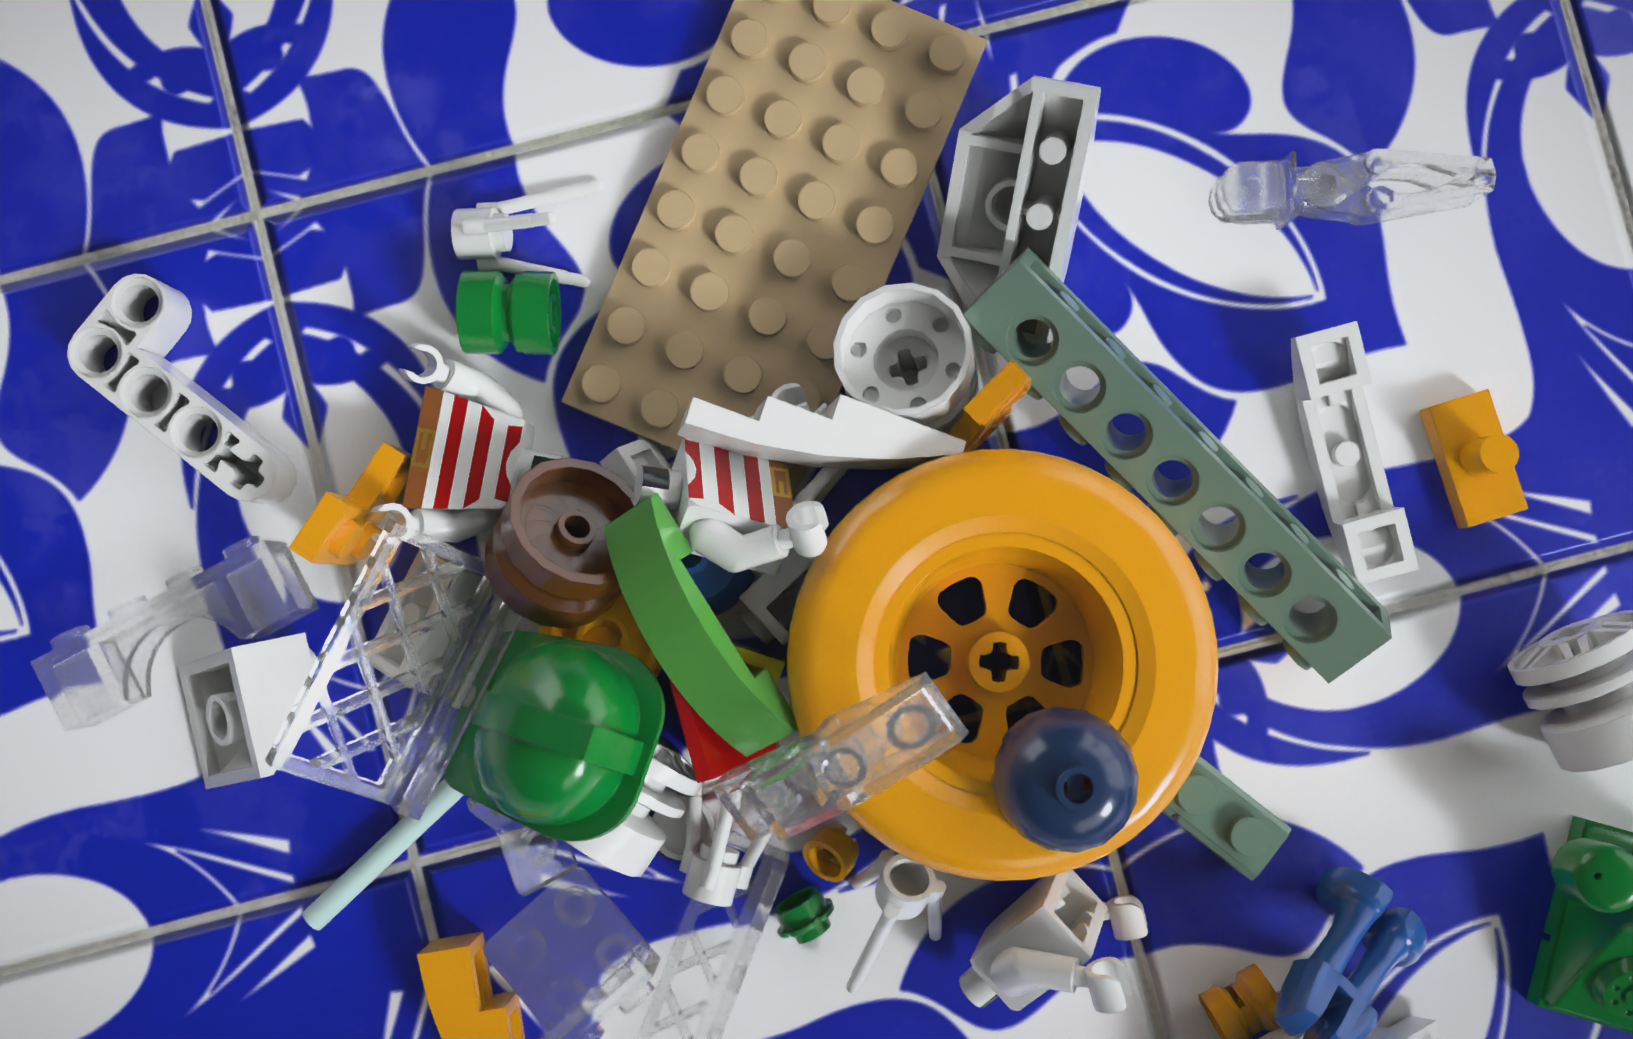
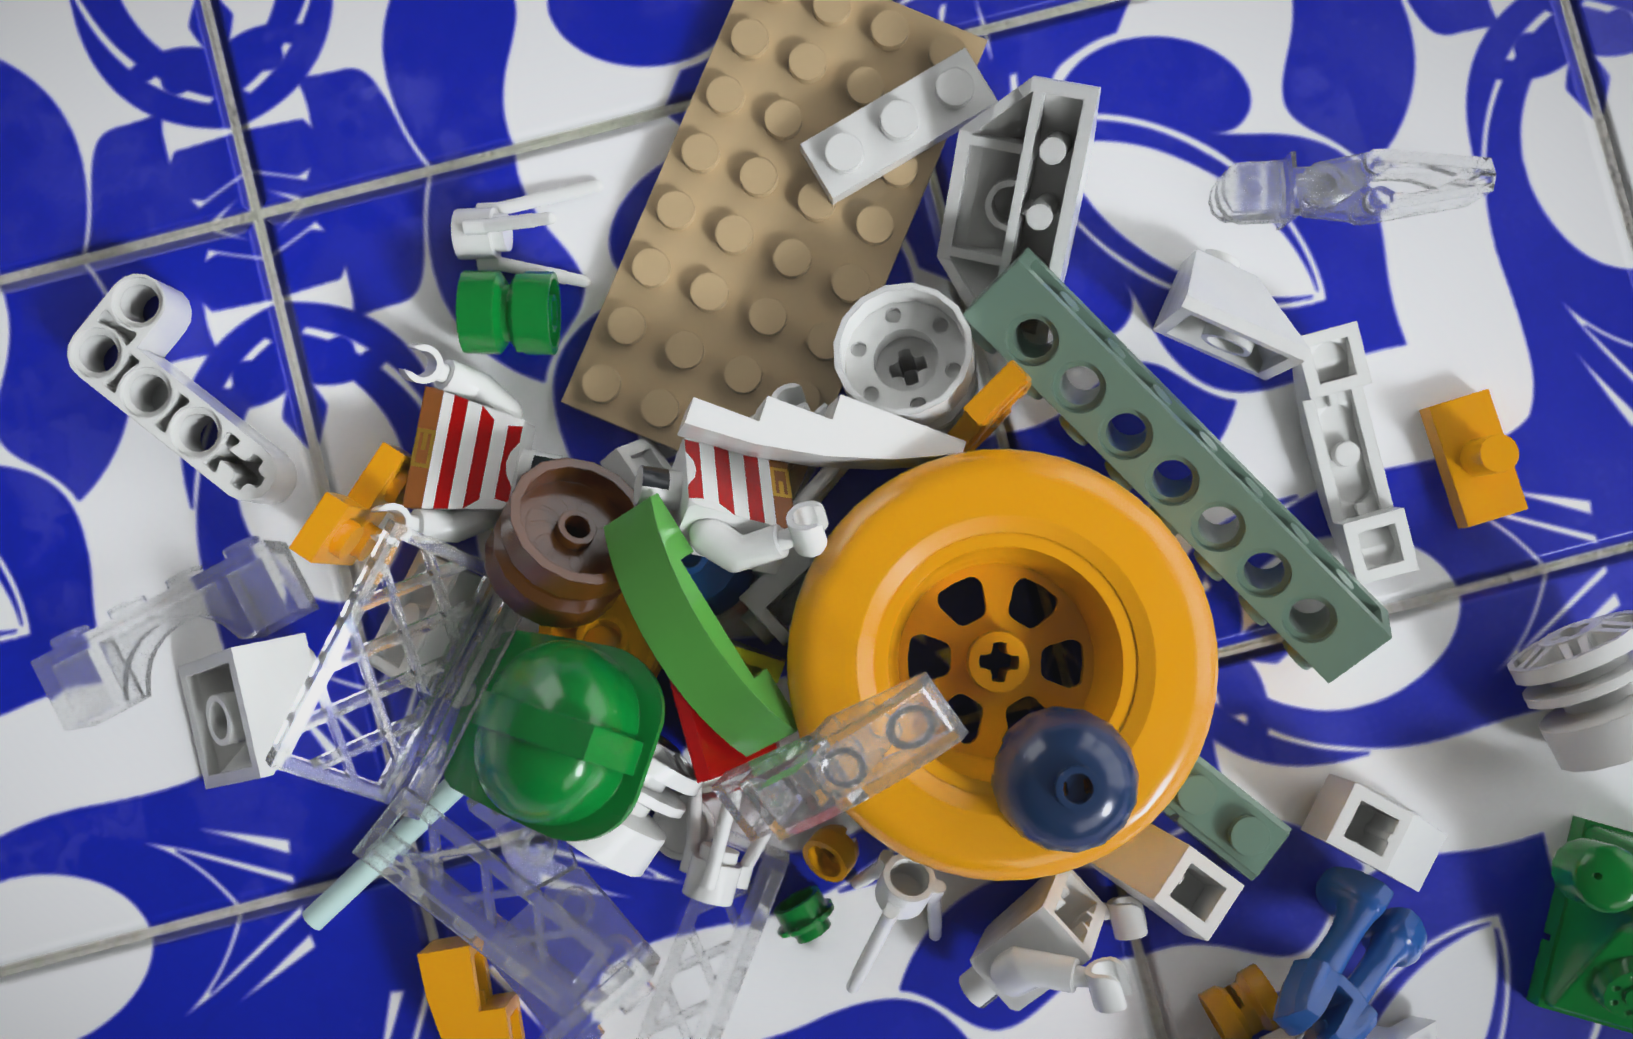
(470, 916): none -> clear fence
(897, 126): none -> white plate
(1172, 881): none -> slope
(1229, 316): none -> white slope
(1374, 831): none -> white slope

